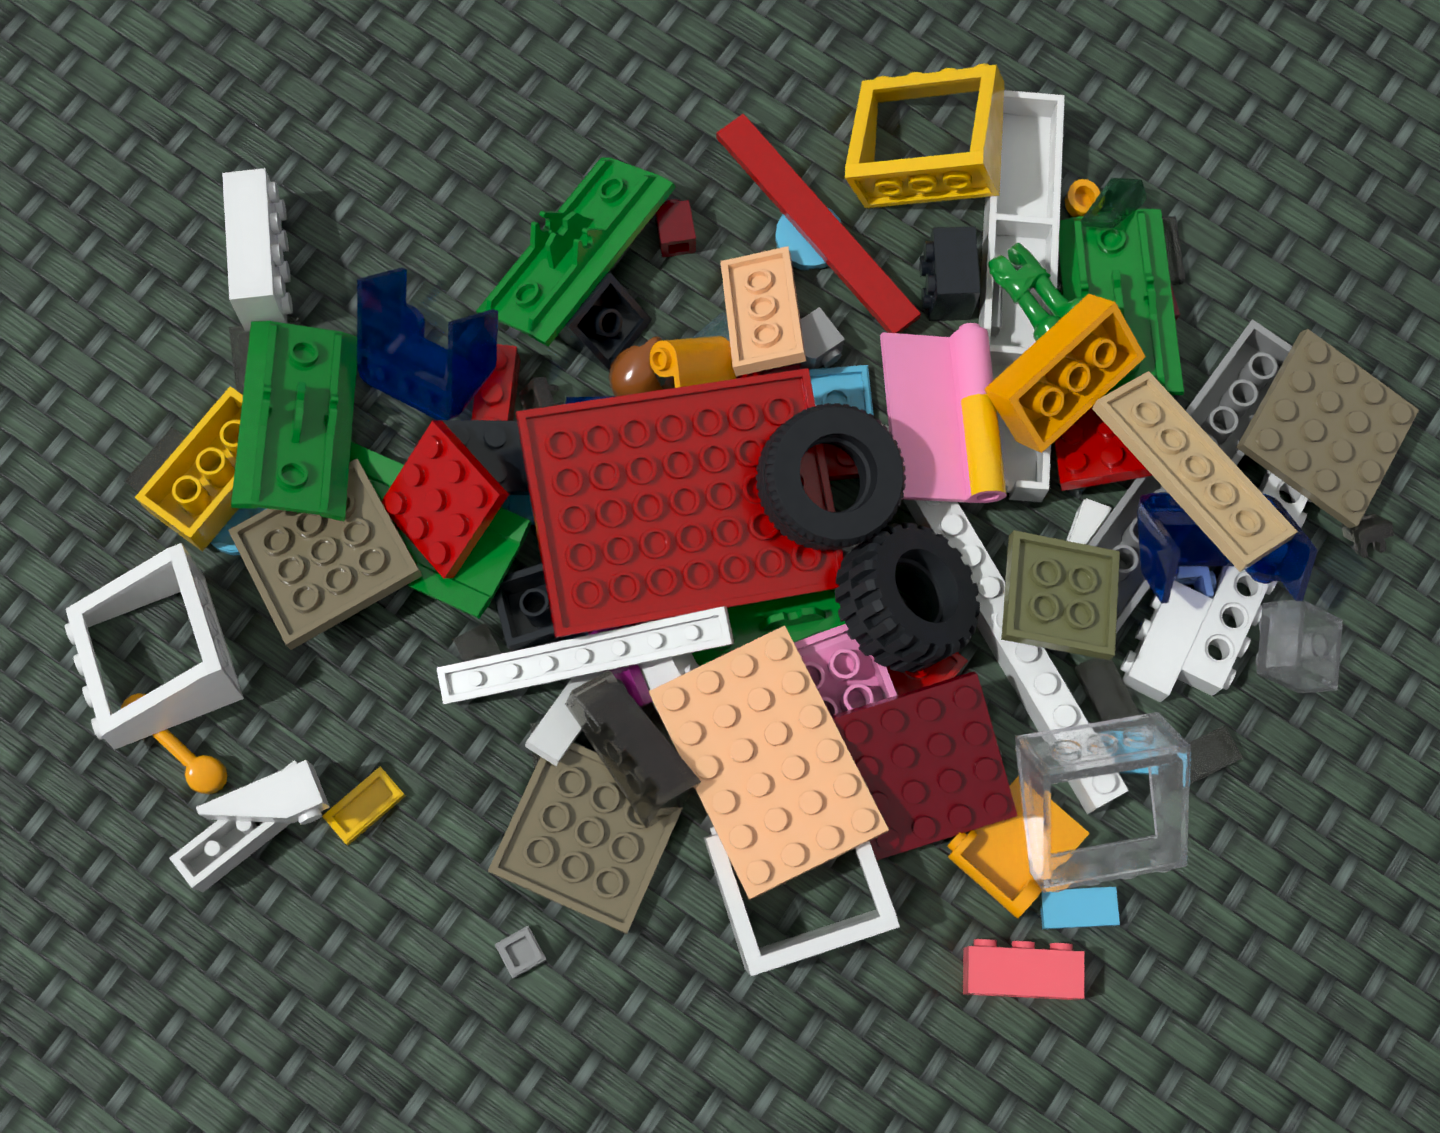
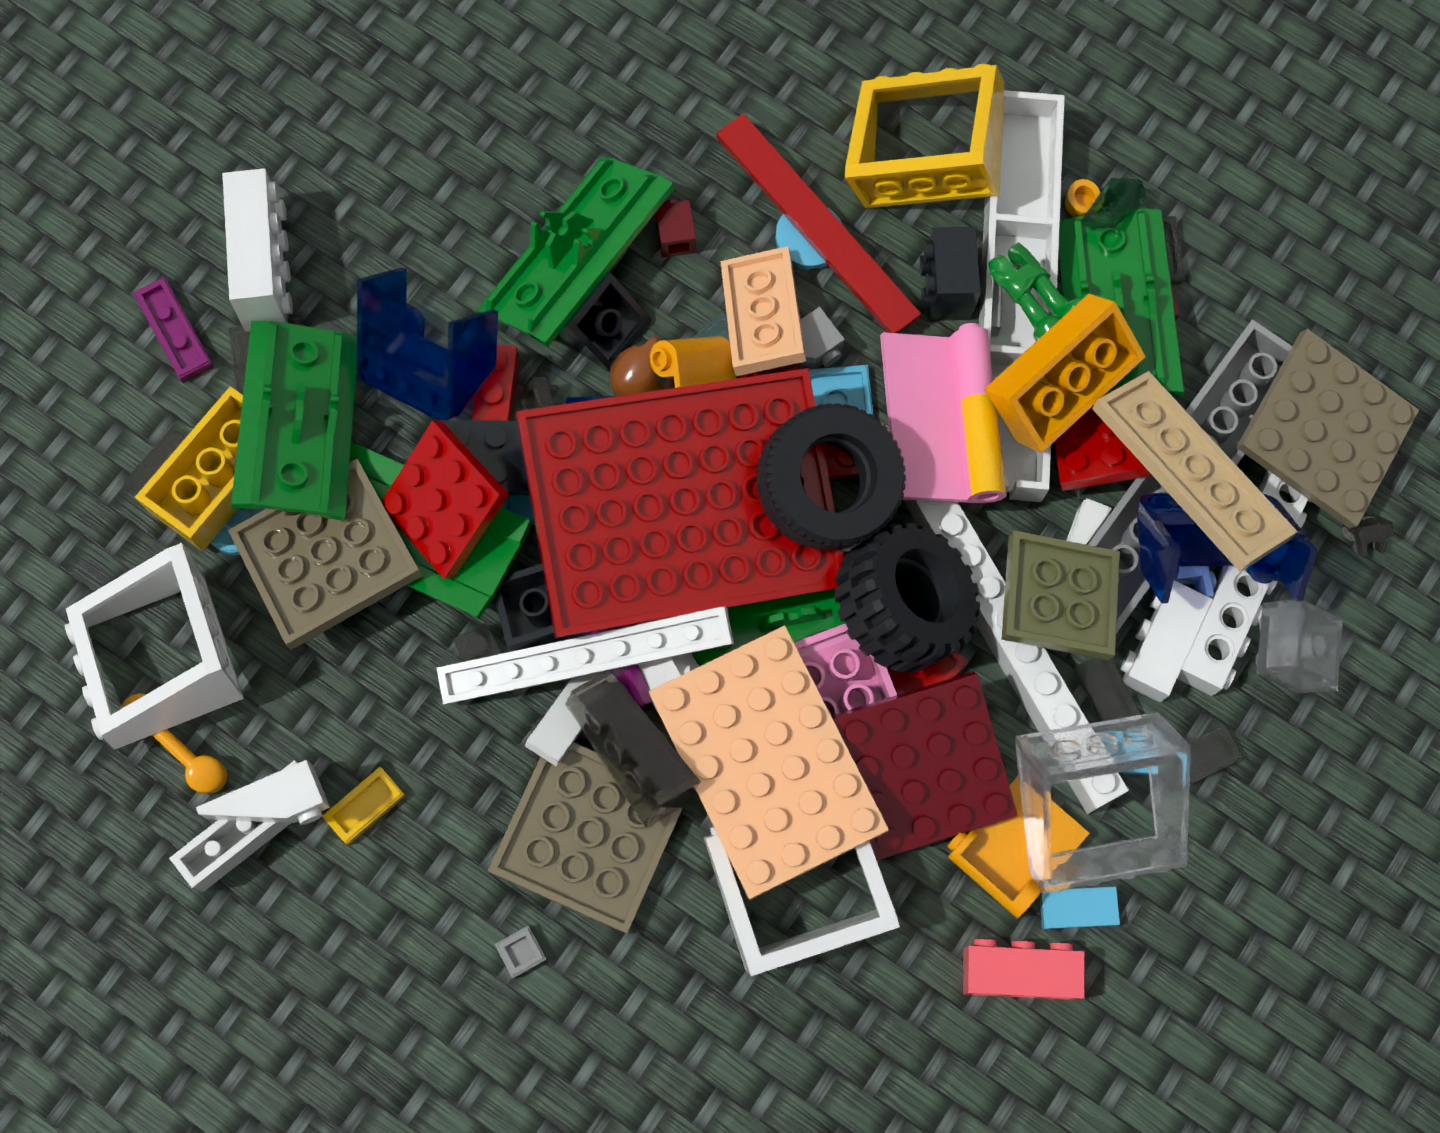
(173, 329): none -> magenta tile

